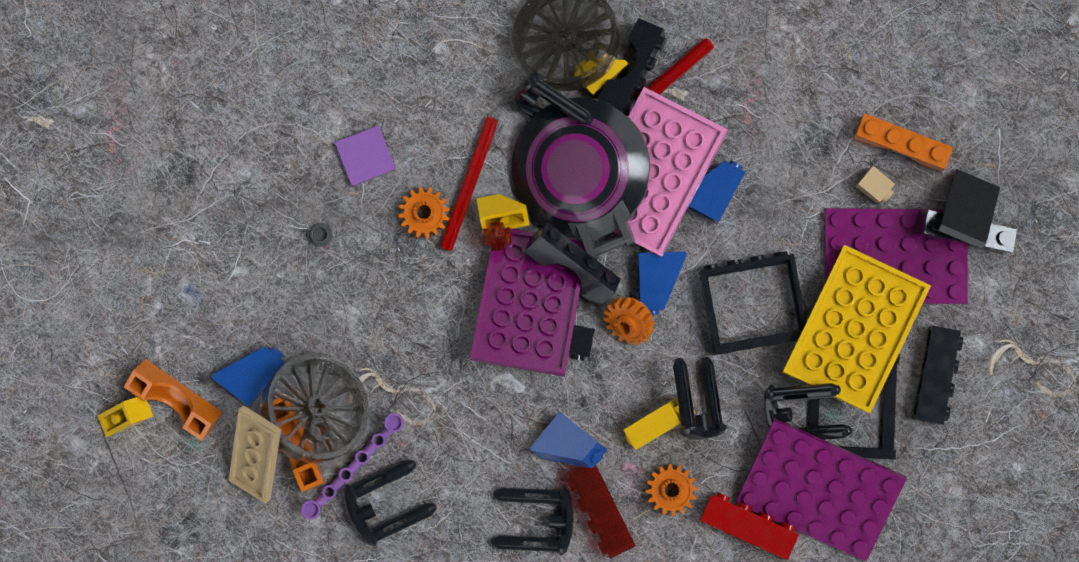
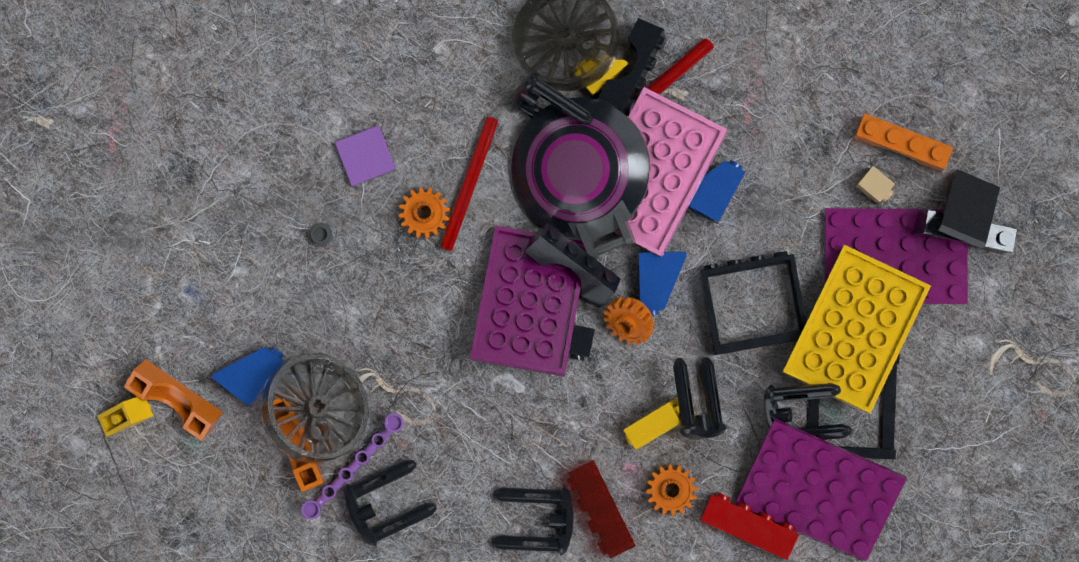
(254, 454): tan tile -> none
(497, 236): clear red gear -> none
(502, 209): yellow slope -> none
(568, 444): blue slope -> none
(936, 375): black brick -> none

